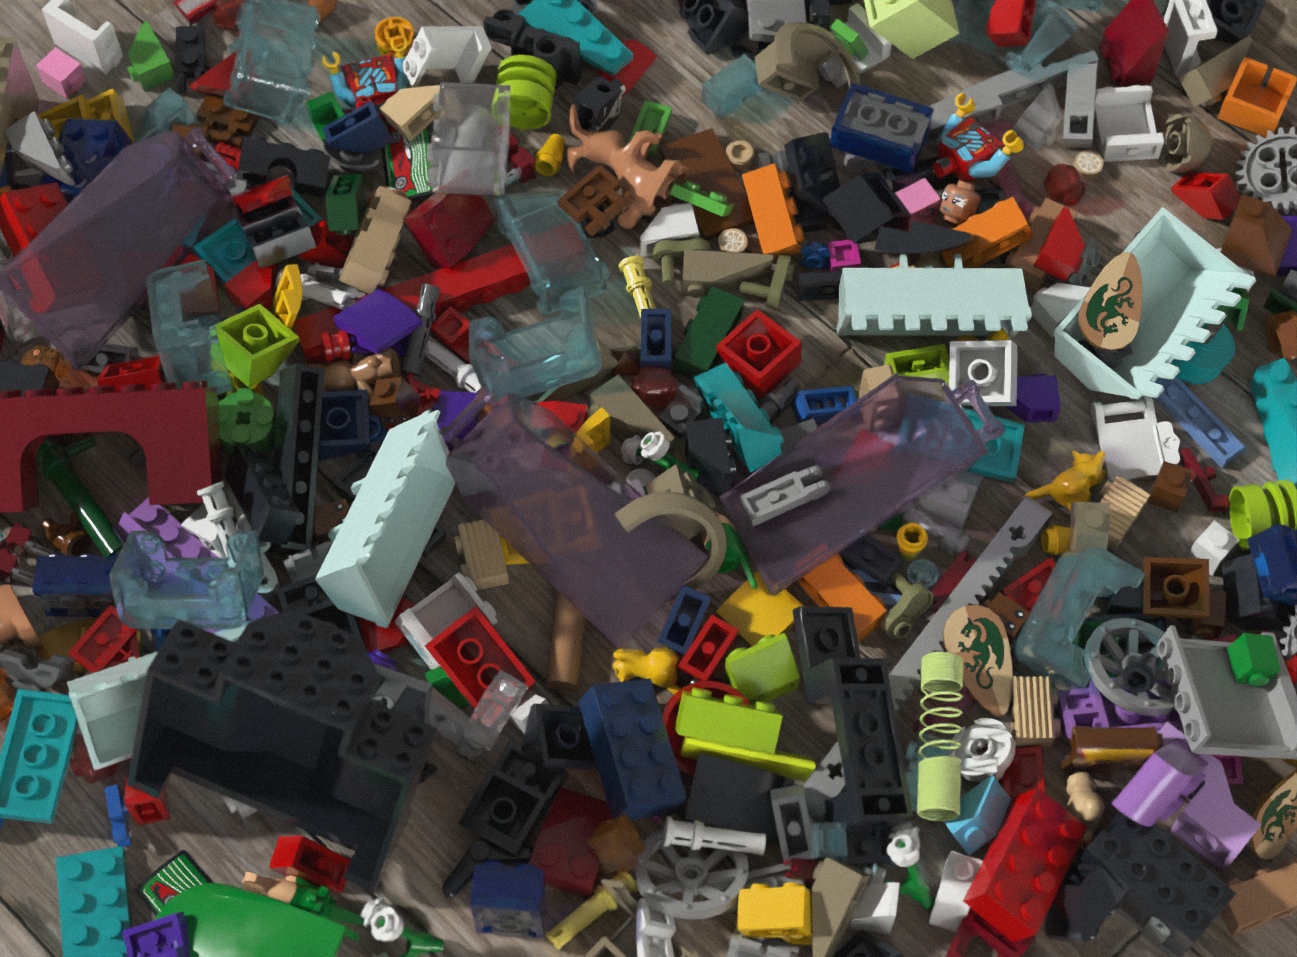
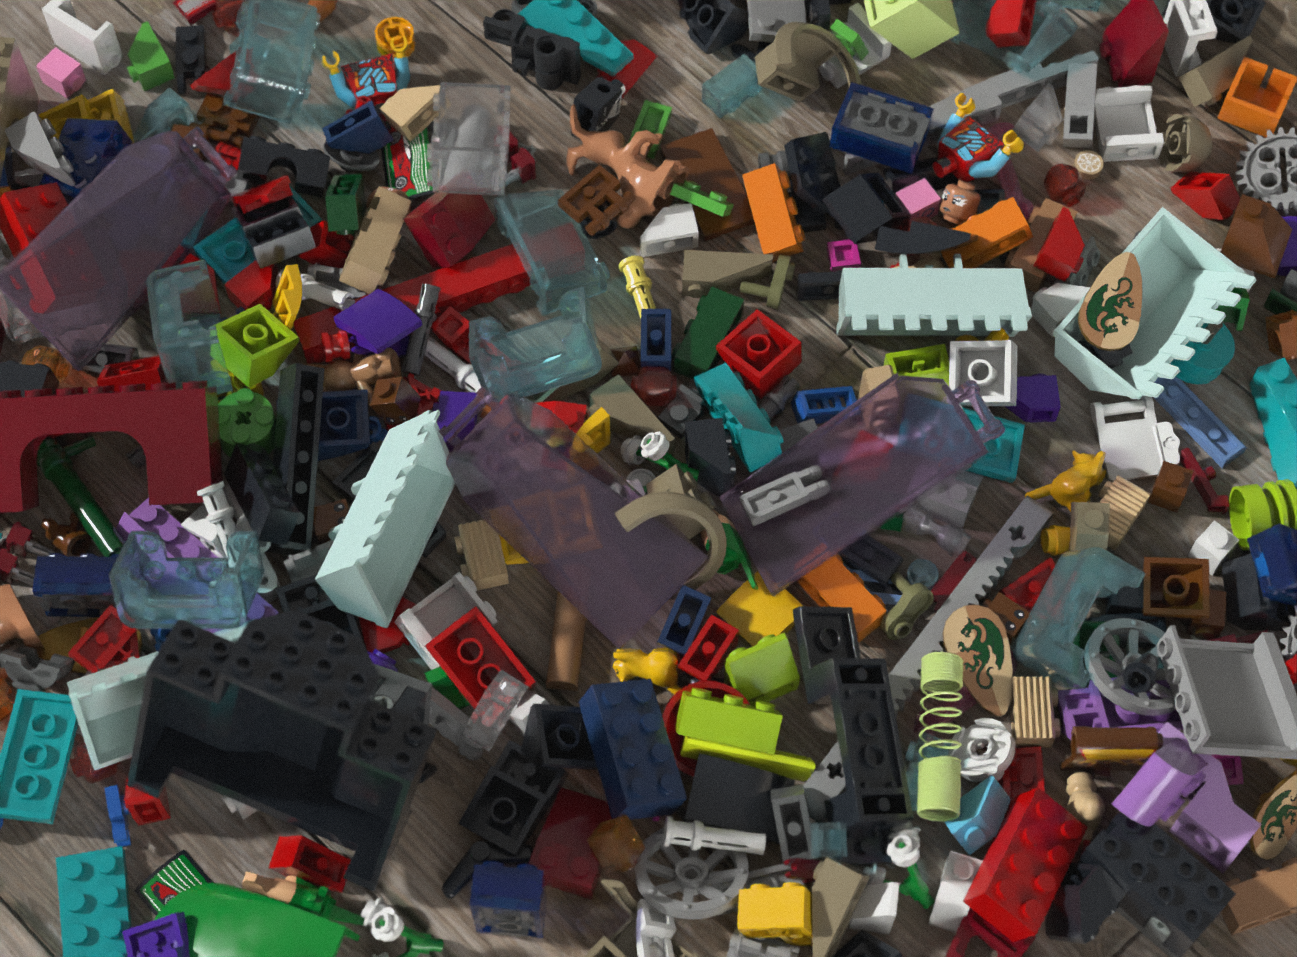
(323, 111): green panel -> none
(448, 48): white panel -> none
(531, 90): lime wheel -> none
(550, 156): yellow cone -> none
(588, 911): light yellow pin -> none
(672, 252): olive piece -> none
(732, 241): tan tile -> none
(740, 154): tan tile -> none
(815, 256): blue plate -> none
(911, 540): yellow cone -> none
(1253, 659): green brick -> none

